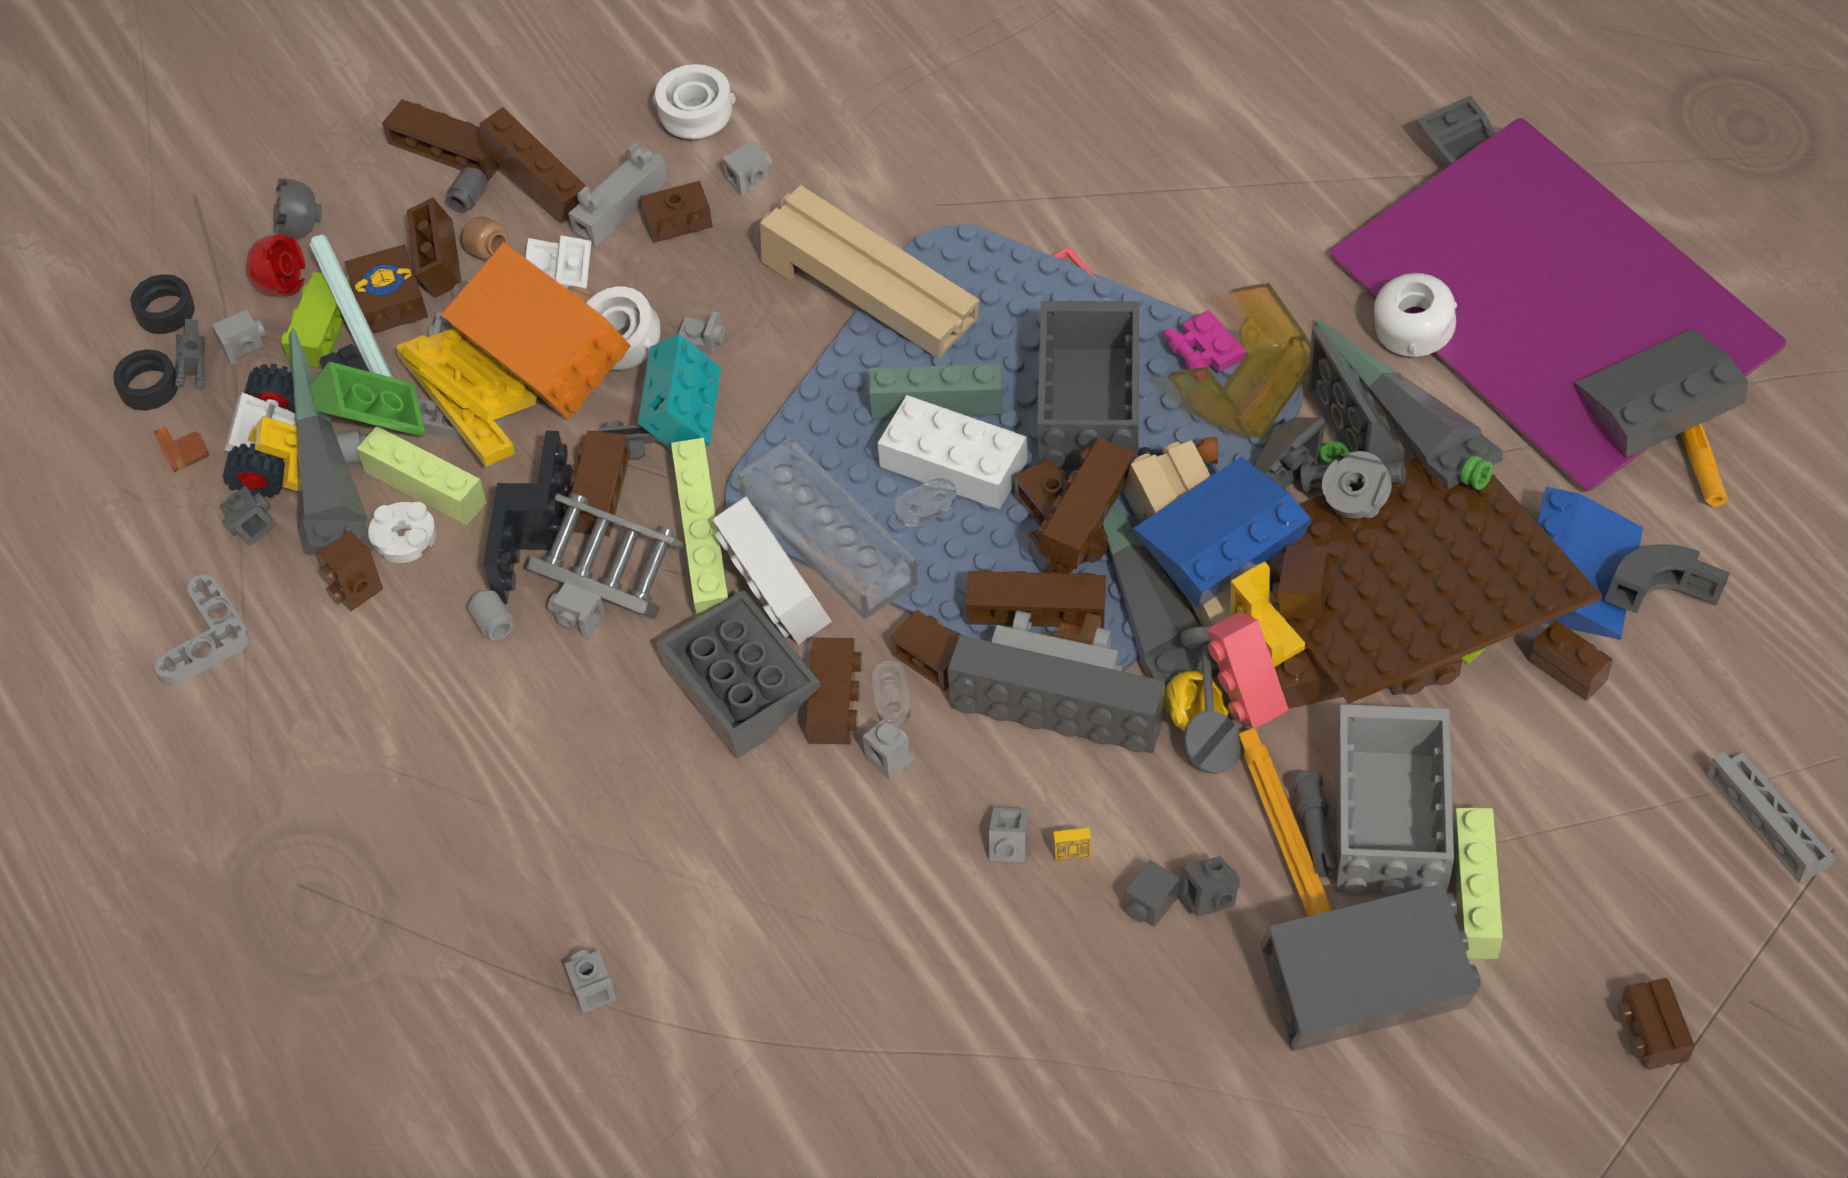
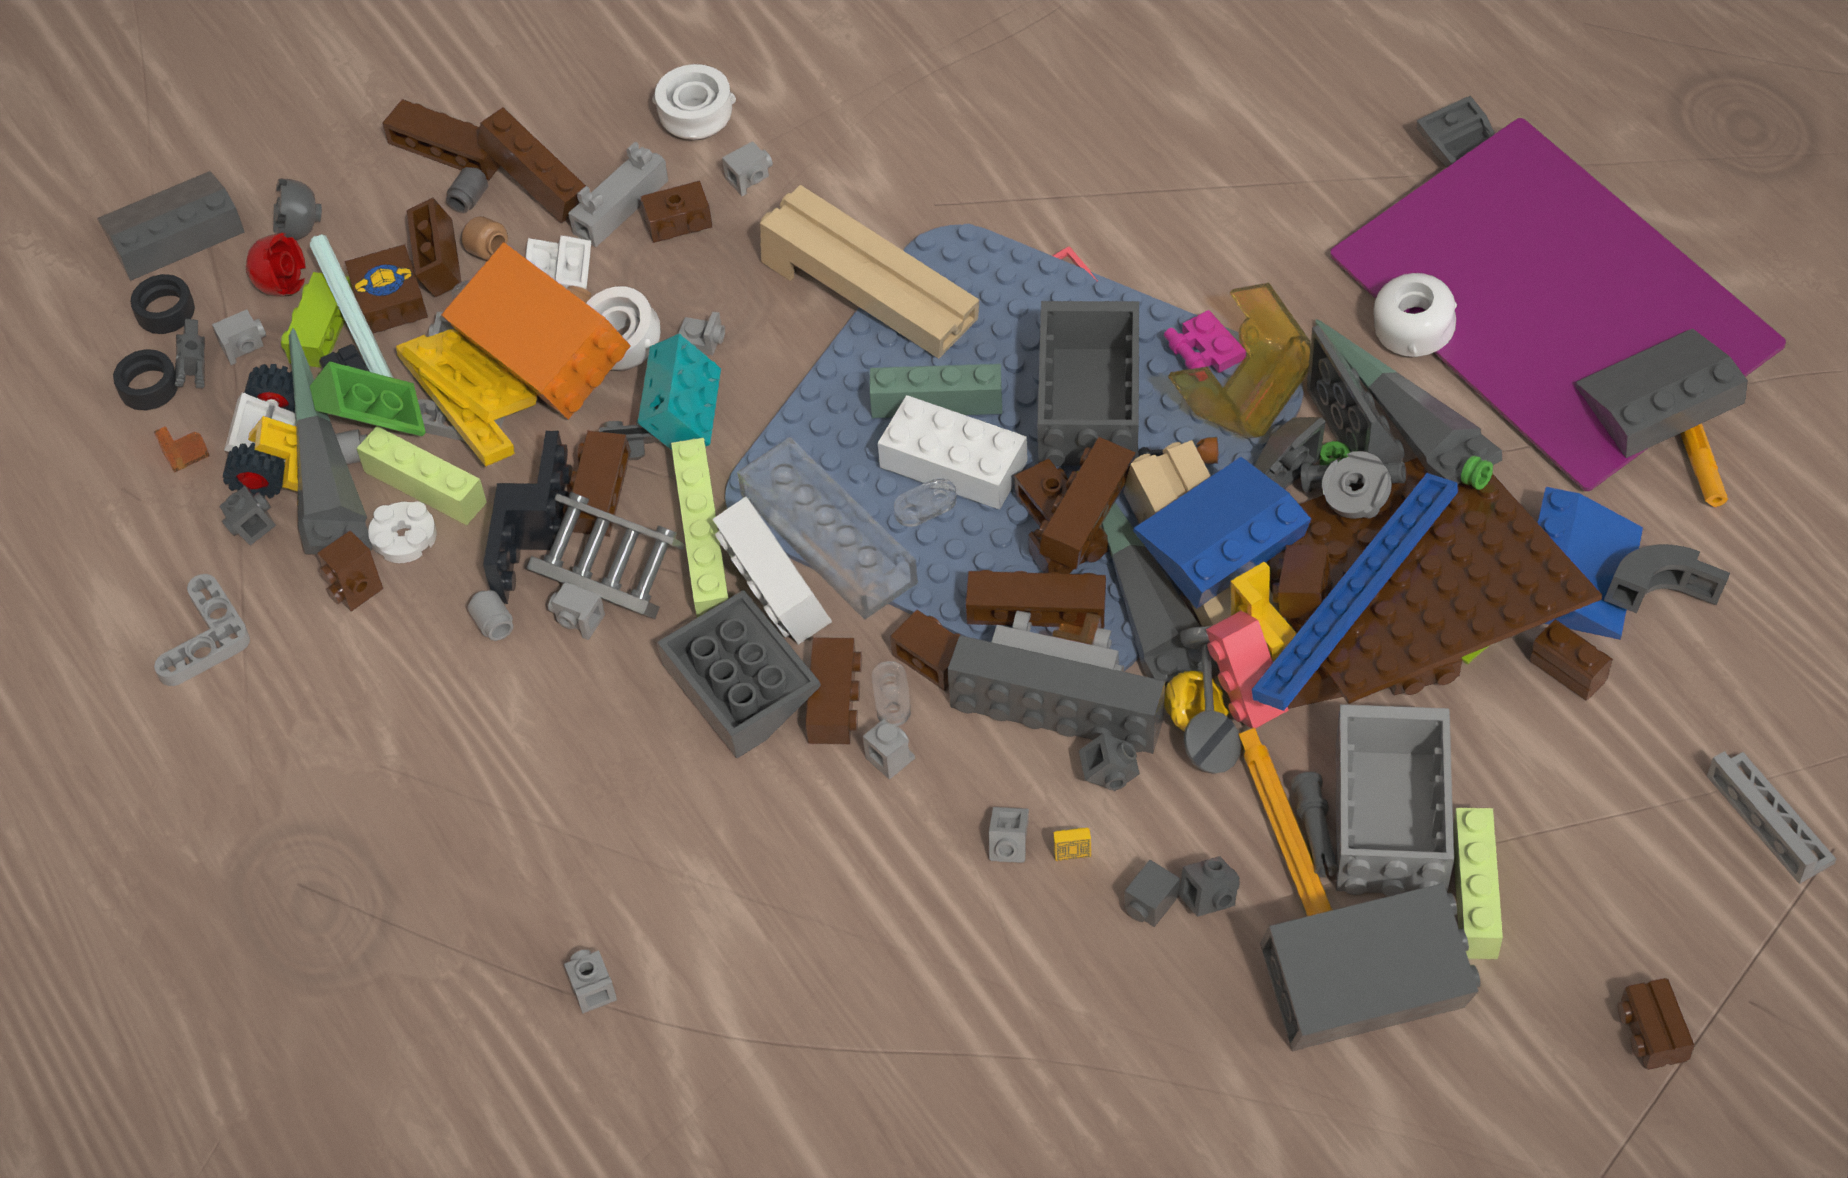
(171, 225): none -> dark grey slope
(1109, 762): none -> dark grey brick
(1354, 592): none -> blue plate

